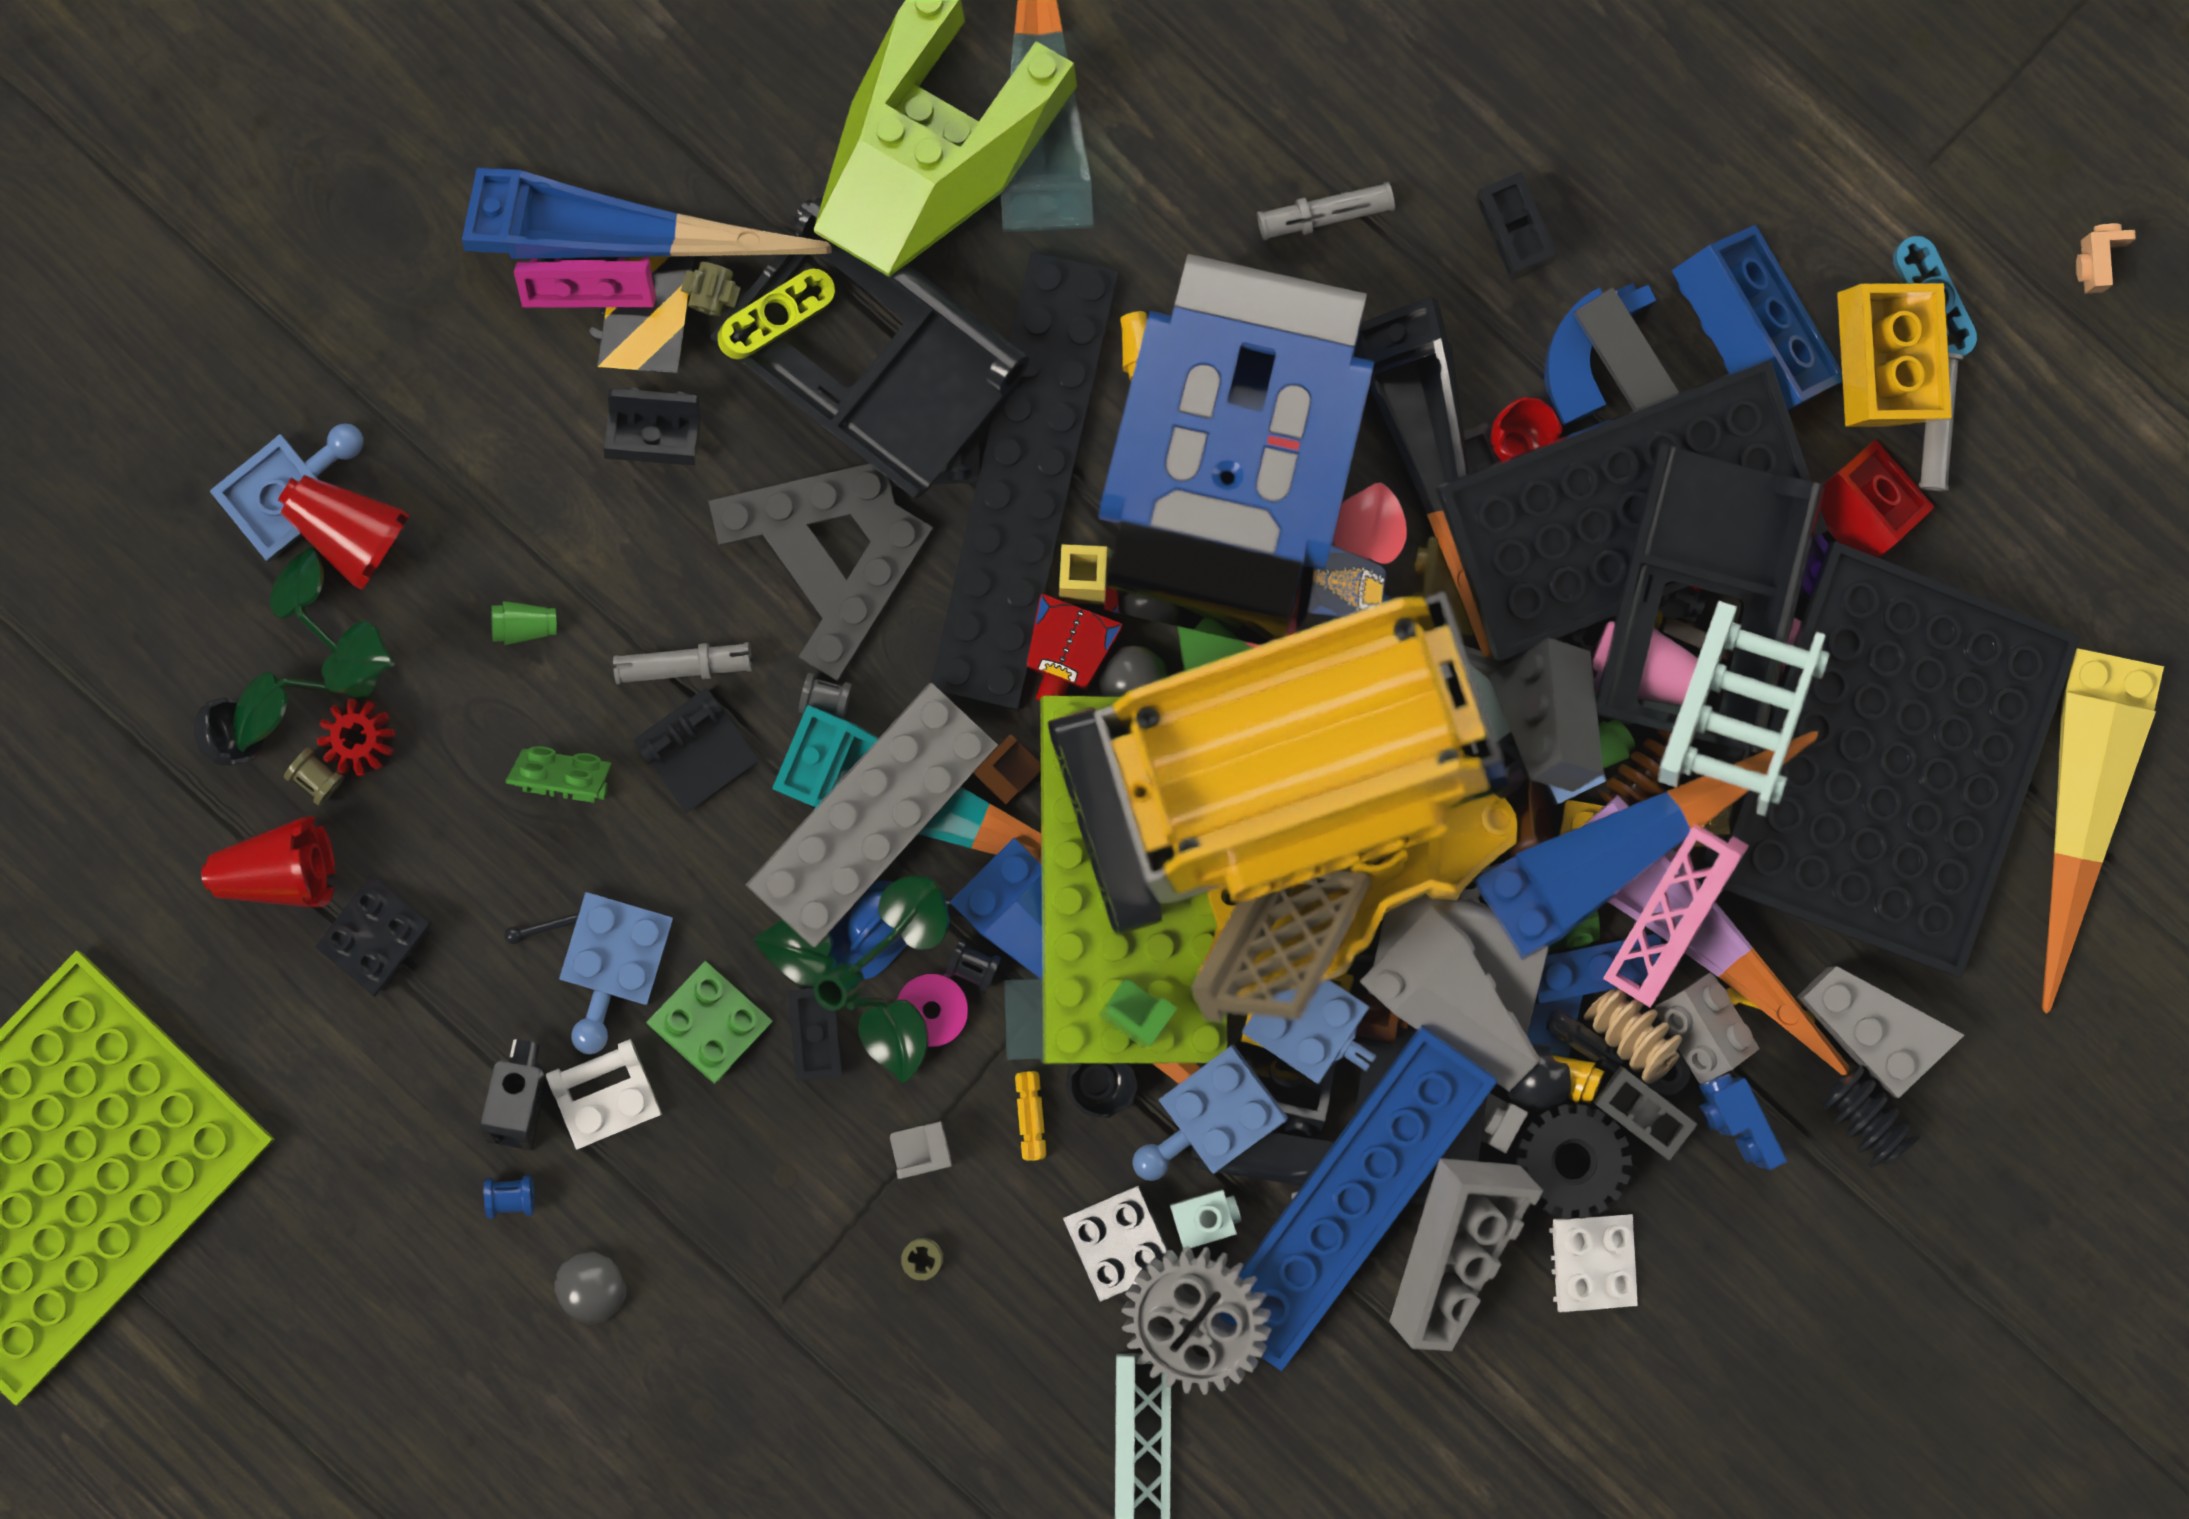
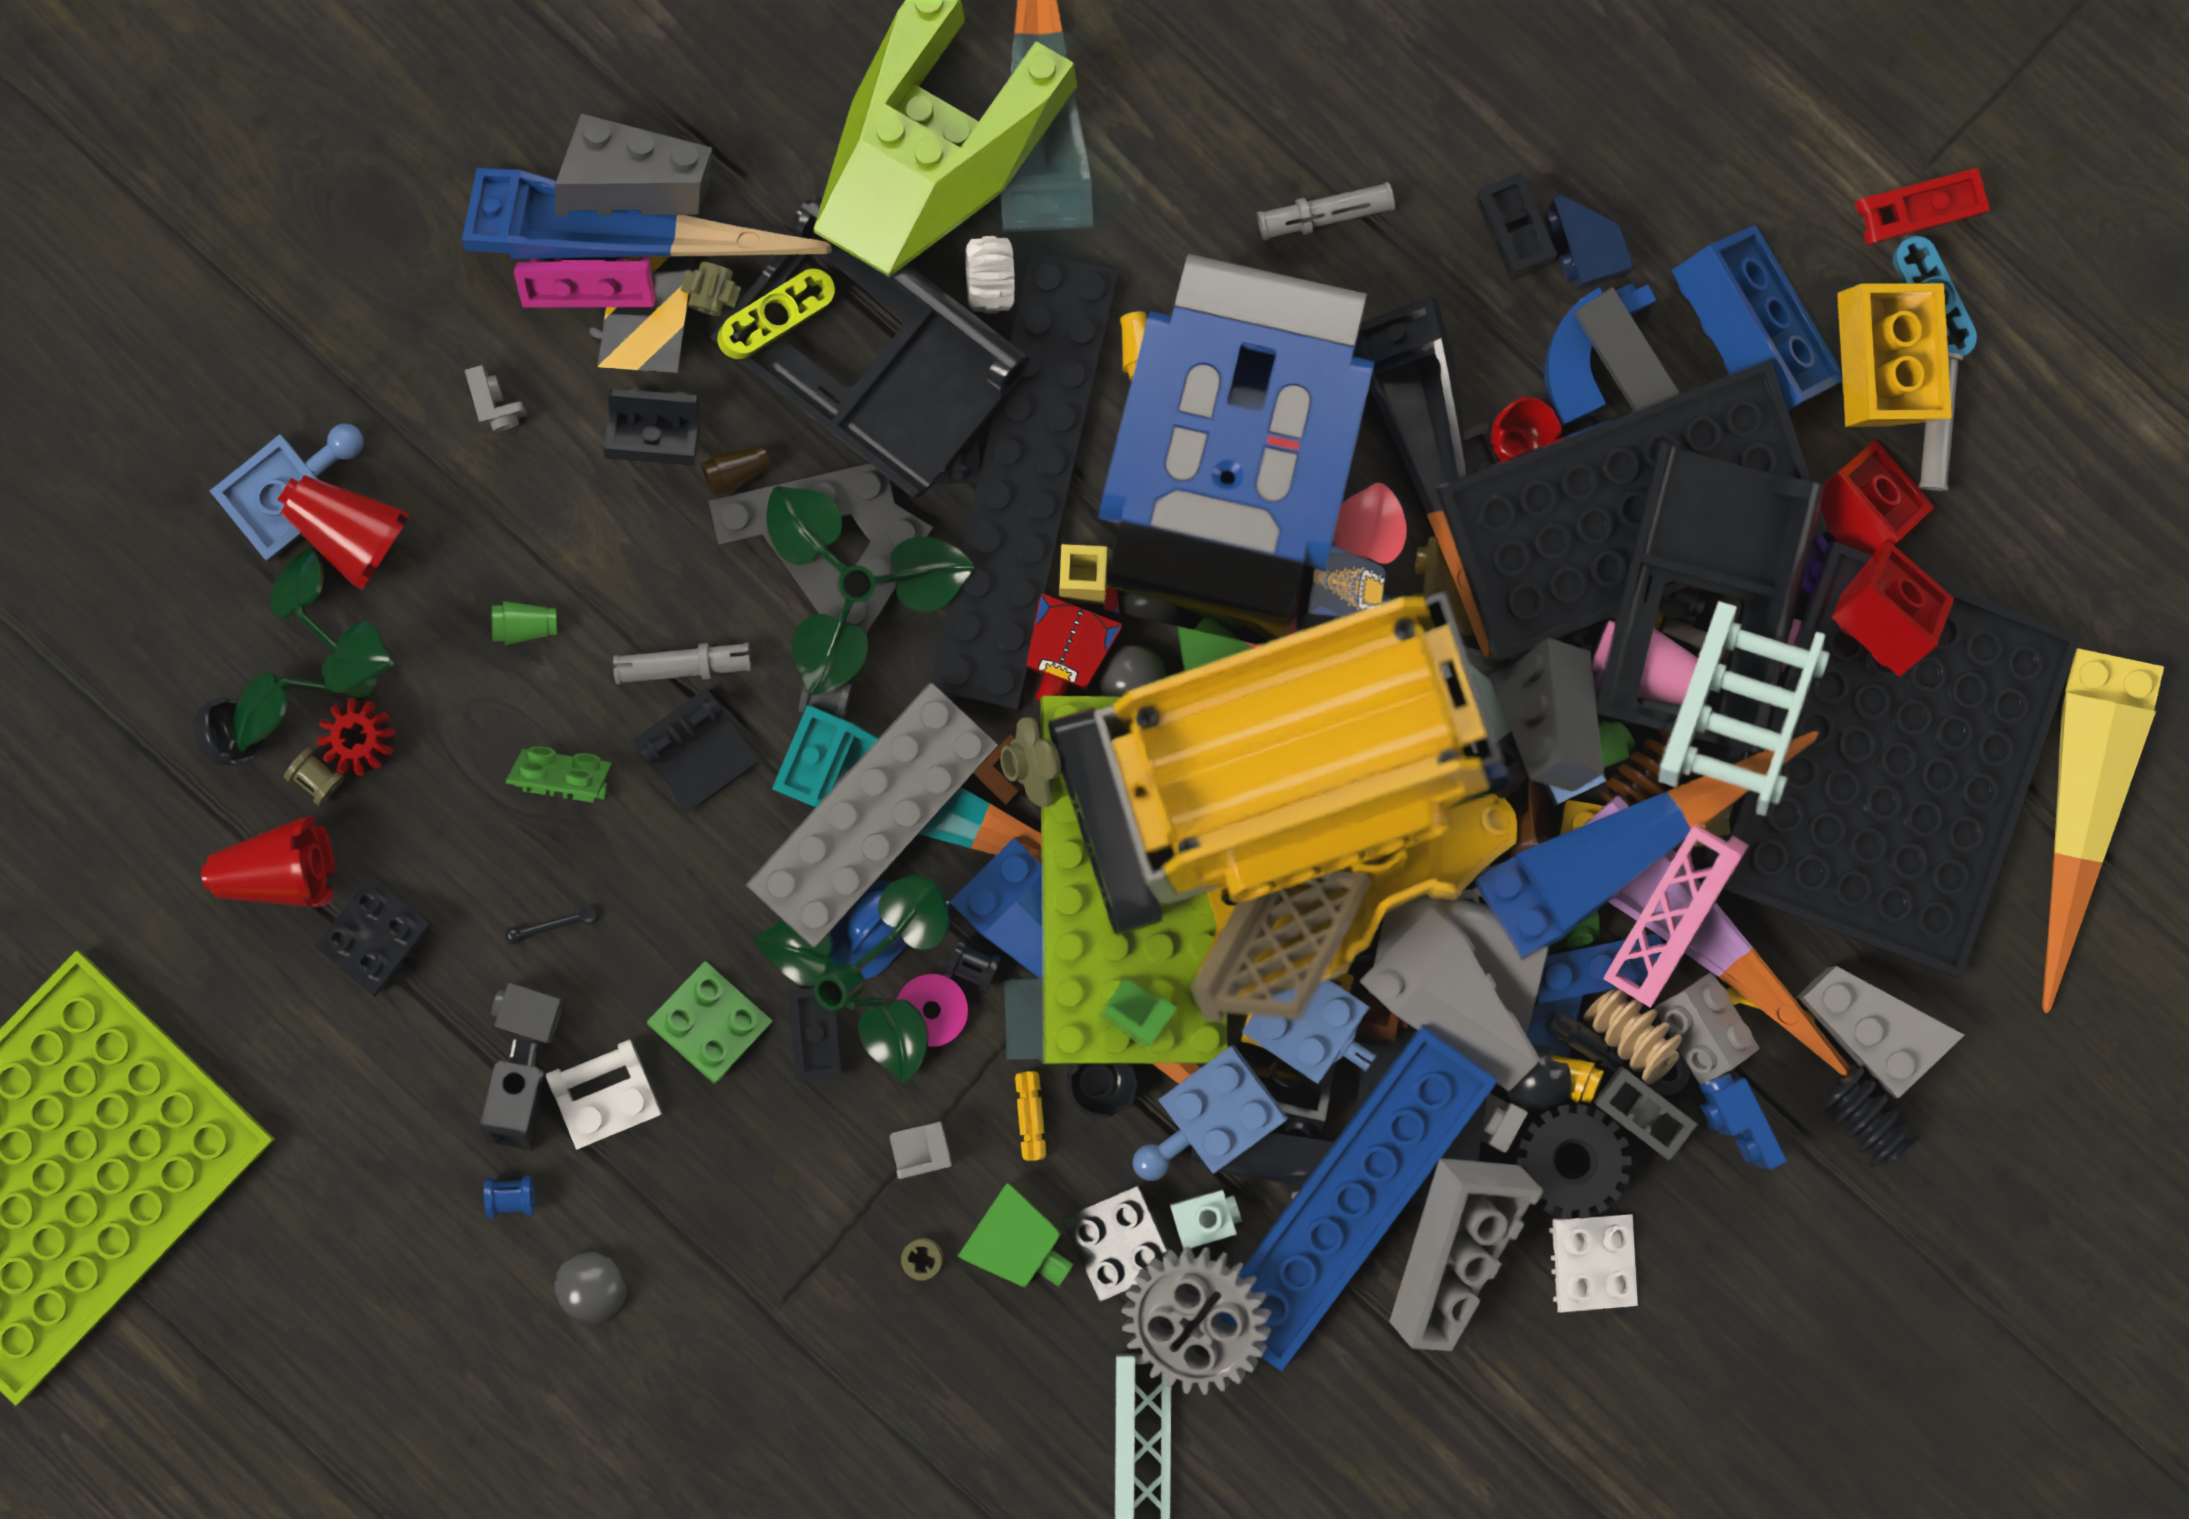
(485, 395): none -> light grey bracket
(527, 1012): none -> dark grey brick
(615, 954): medium blue plate -> none
(631, 169): none -> dark grey wedge
(734, 469): none -> dark brown cone
(829, 650): none -> dark green plant
(990, 274): none -> white gear
(1016, 1241): none -> bright green torso
(1031, 762): none -> olive plate
(1590, 244): none -> dark blue slope
(1893, 609): none -> red slope
(1924, 206): none -> red plate
(2095, 261): light nougat bracket -> none

